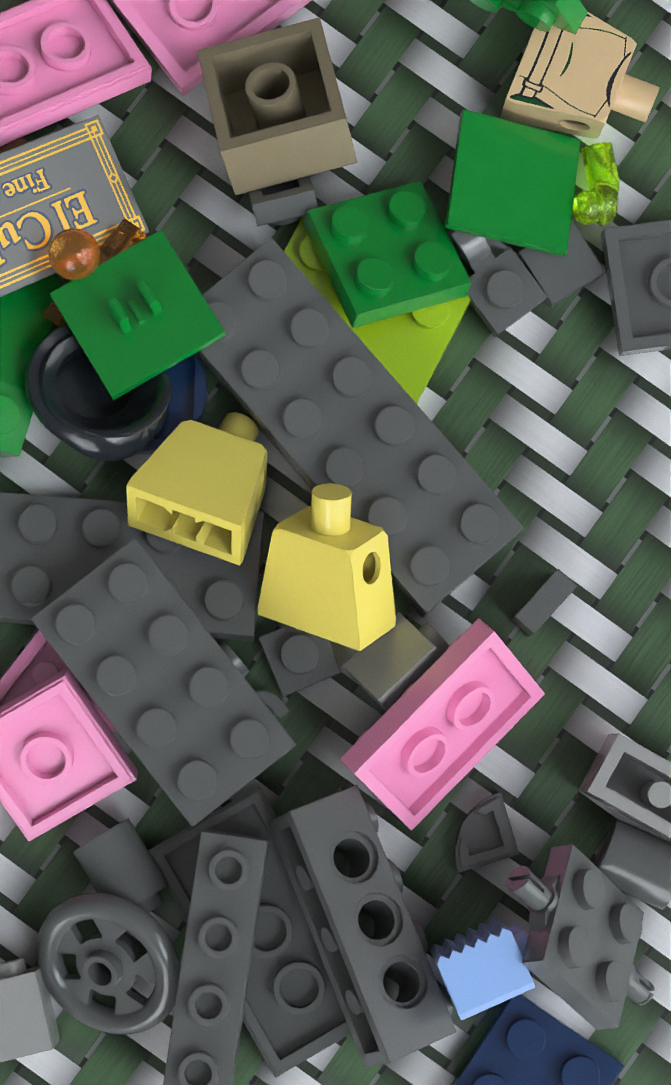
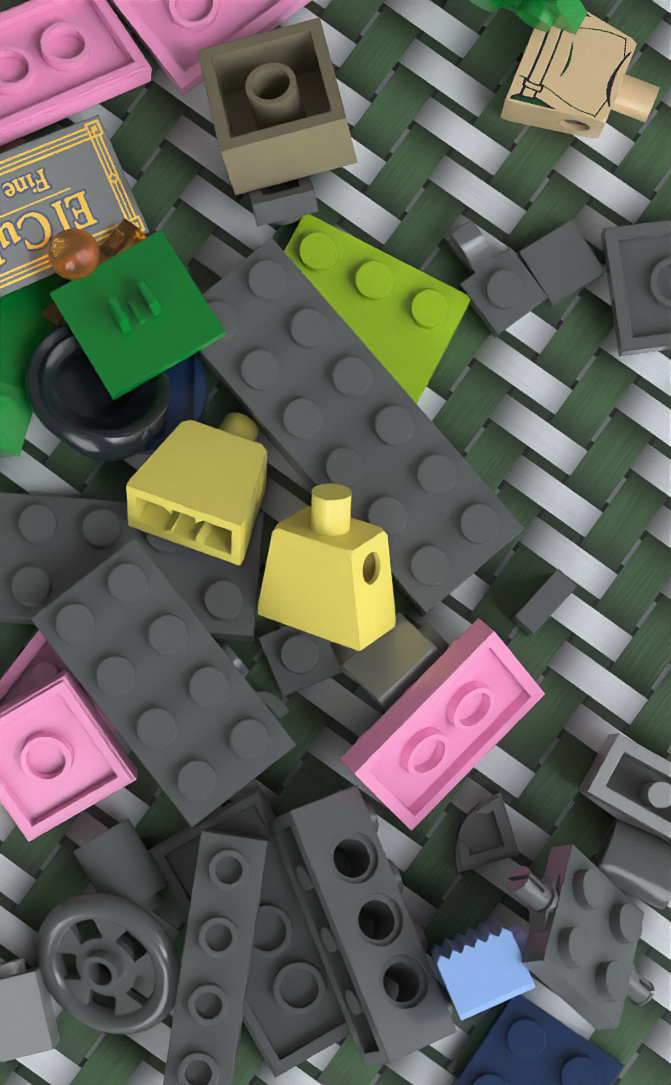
(386, 254): green plate -> none
(513, 183): green piece -> none
(603, 184): clear neon green arm -> none

